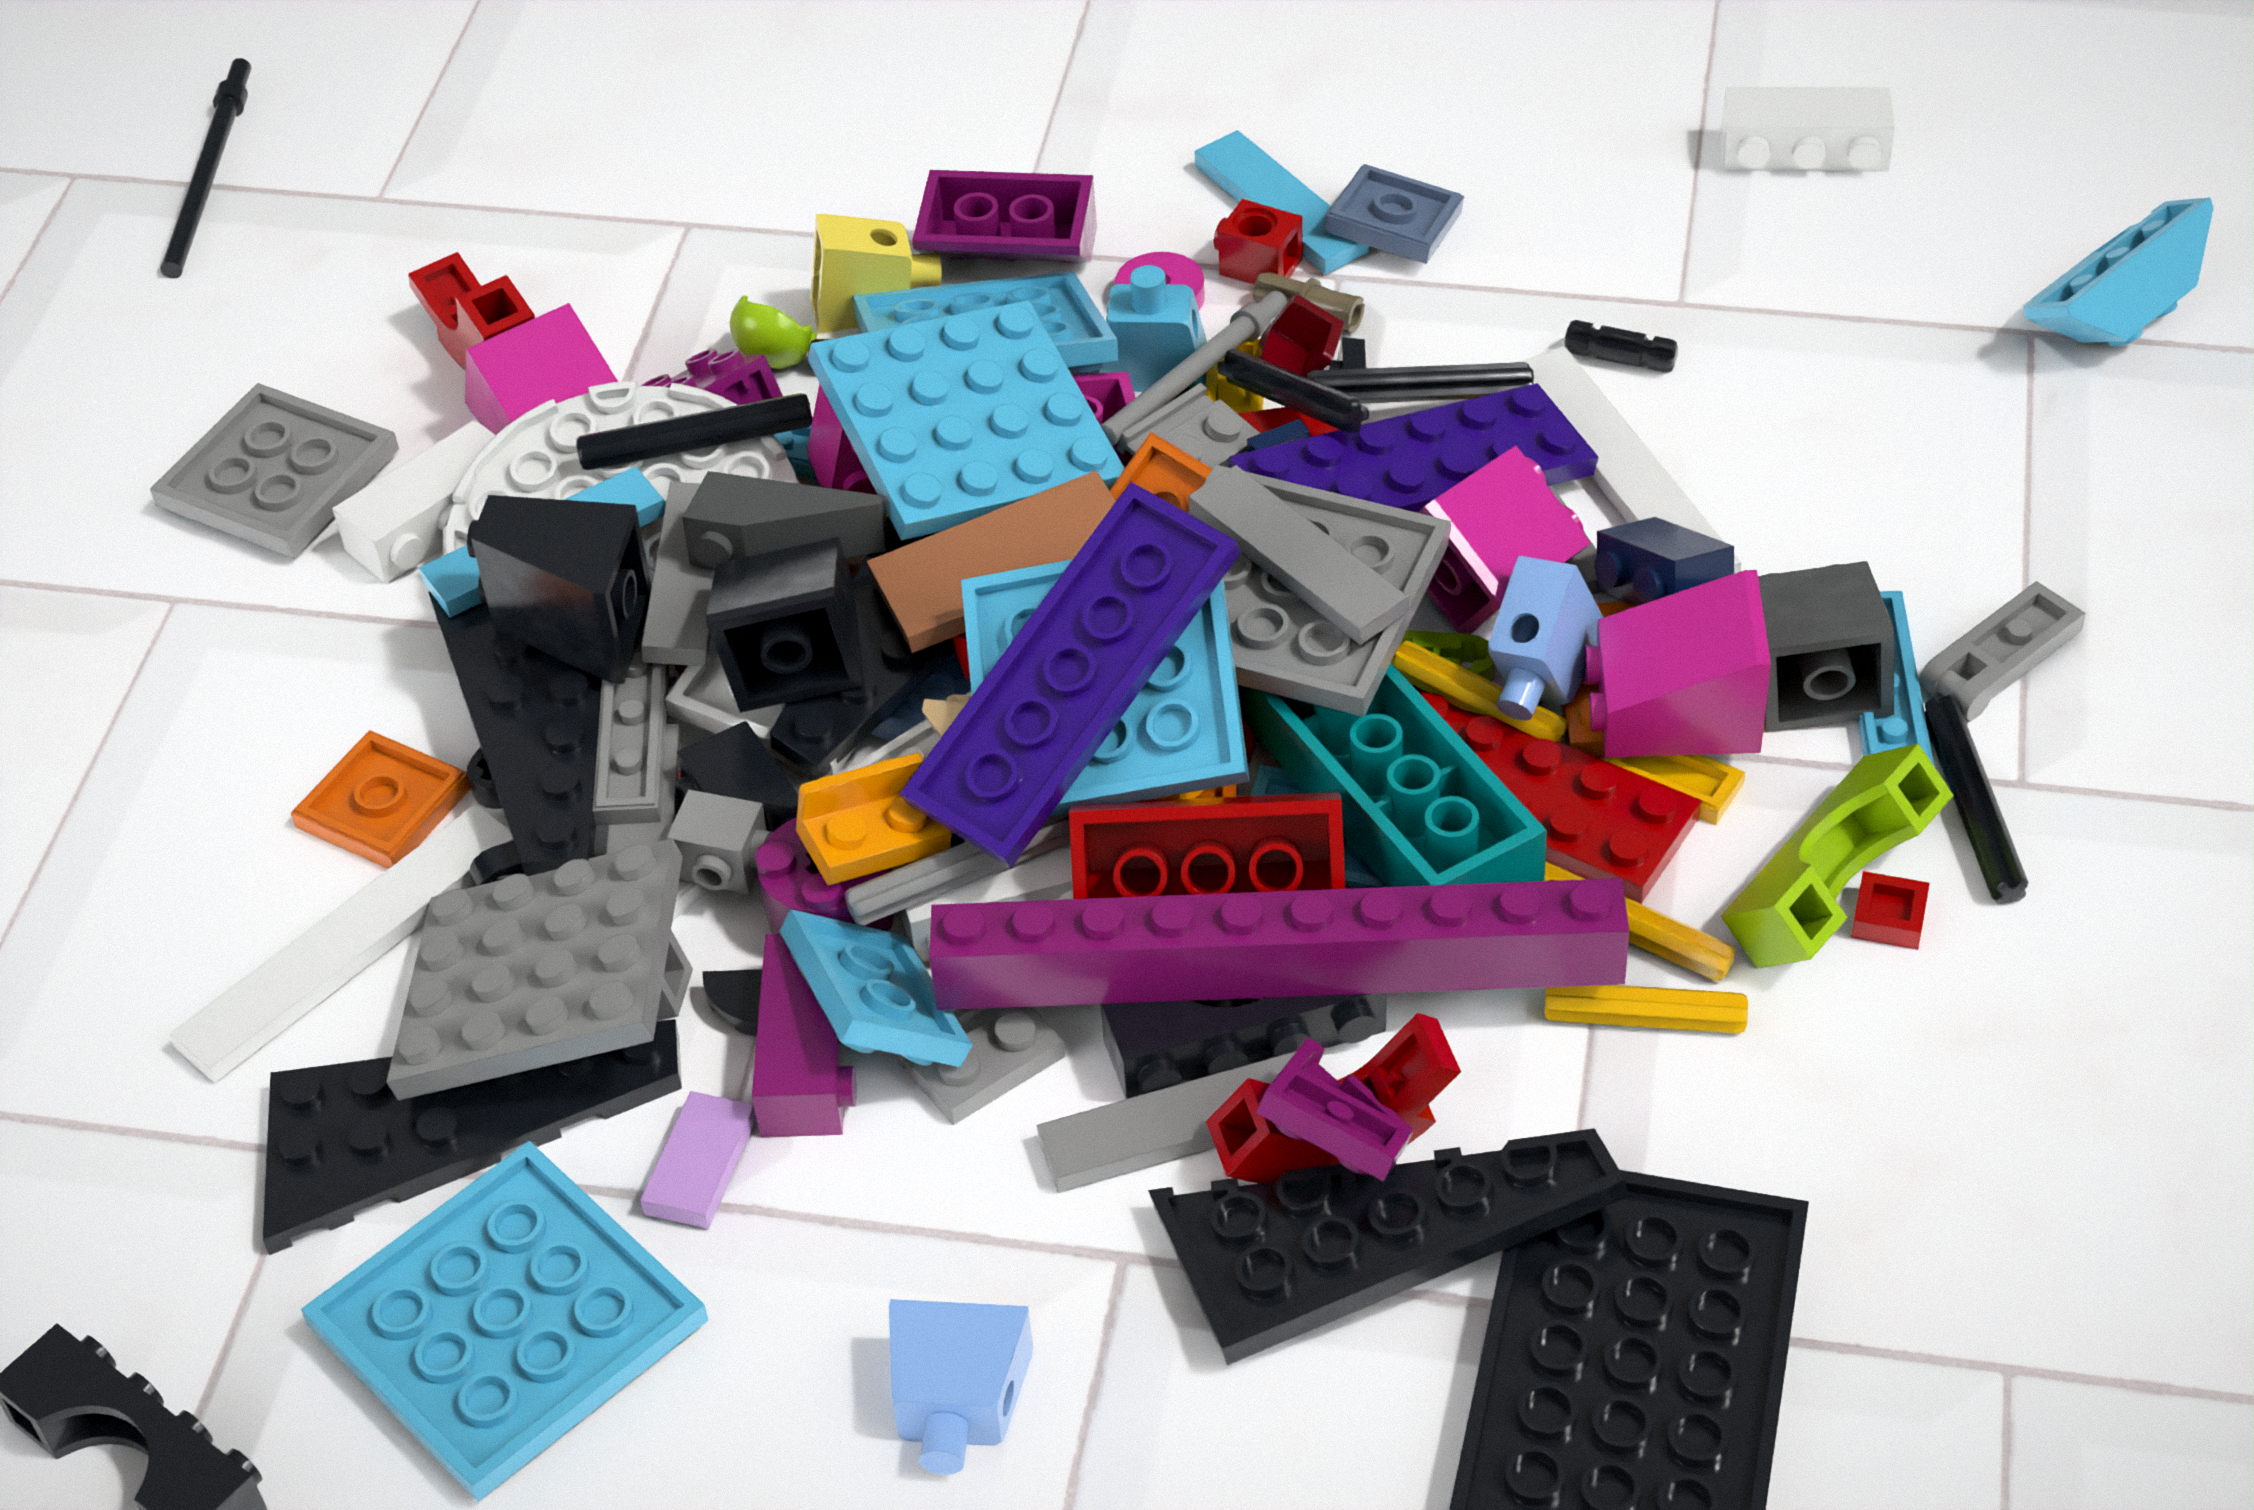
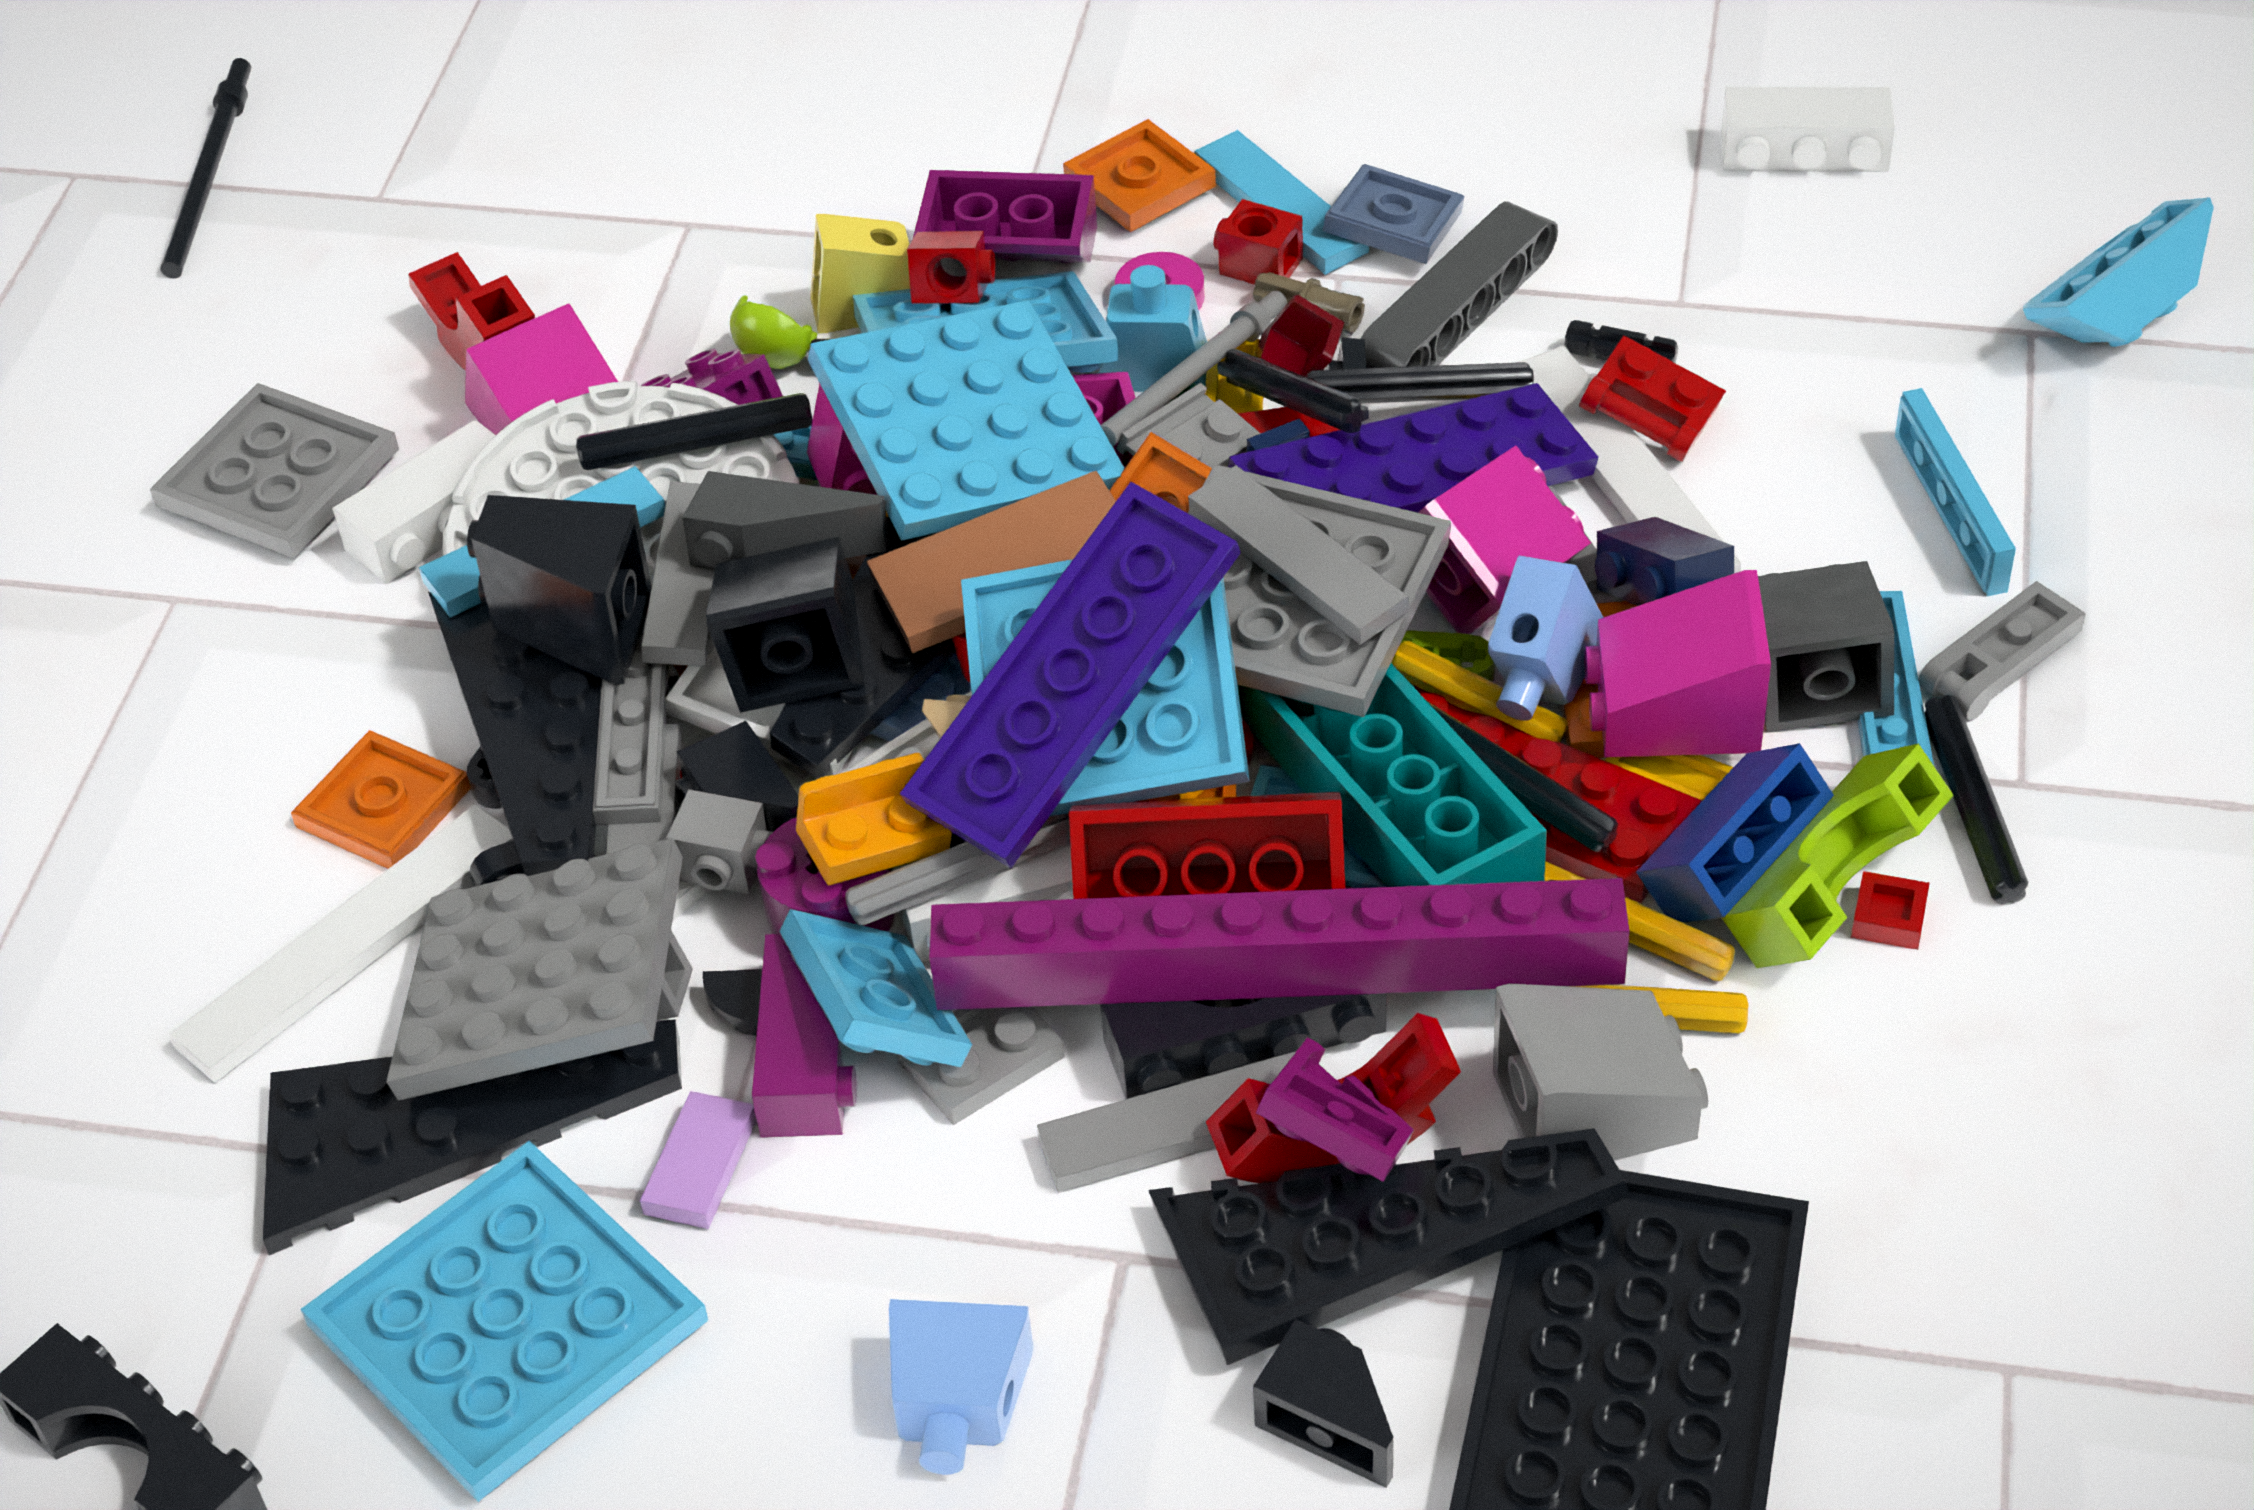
(932, 283): none -> red brick
(1142, 174): none -> orange plate
(1325, 1402): none -> black slope
(1461, 289): none -> dark grey beam
(1539, 792): none -> black axle
(1596, 1063): none -> light grey slope
(1653, 397): none -> red plate
(1735, 834): none -> blue brick
(1955, 492): none -> medium azure tile

